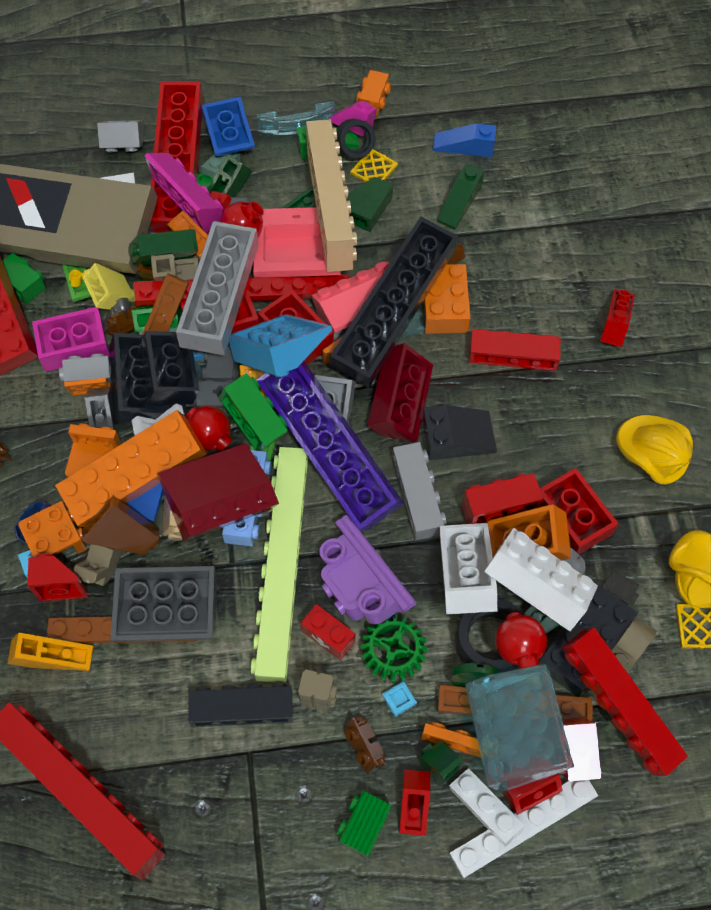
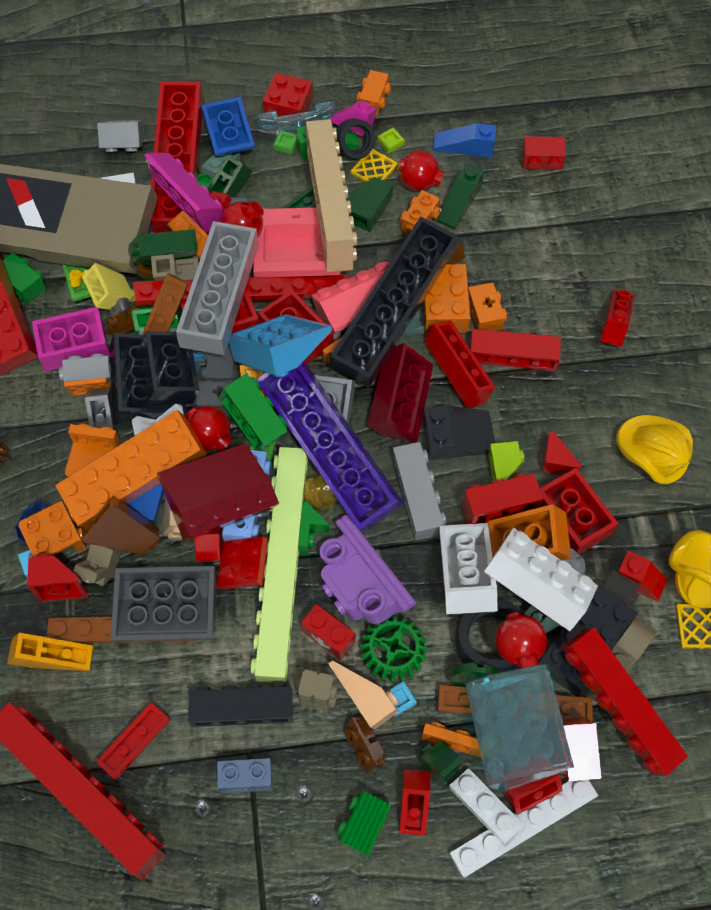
(133, 741): none -> red plate
(209, 546): none -> red slope
(242, 563): none -> red plate
(245, 776): none -> sand blue brick
(286, 142): none -> bright green tile
(288, 95): none -> red brick
(310, 524): none -> green slope
(318, 493): none -> clear yellow hair
(371, 700): none -> light nougat slope
(390, 140): none -> lime tile
(420, 171): none -> red brick
(424, 205): none -> orange brick
(459, 364): none -> red brick
(486, 307): none -> orange brick
(505, 460): none -> lime slope
(543, 153): none -> red brick
(558, 457): none -> red slope
(644, 573): none -> red slope

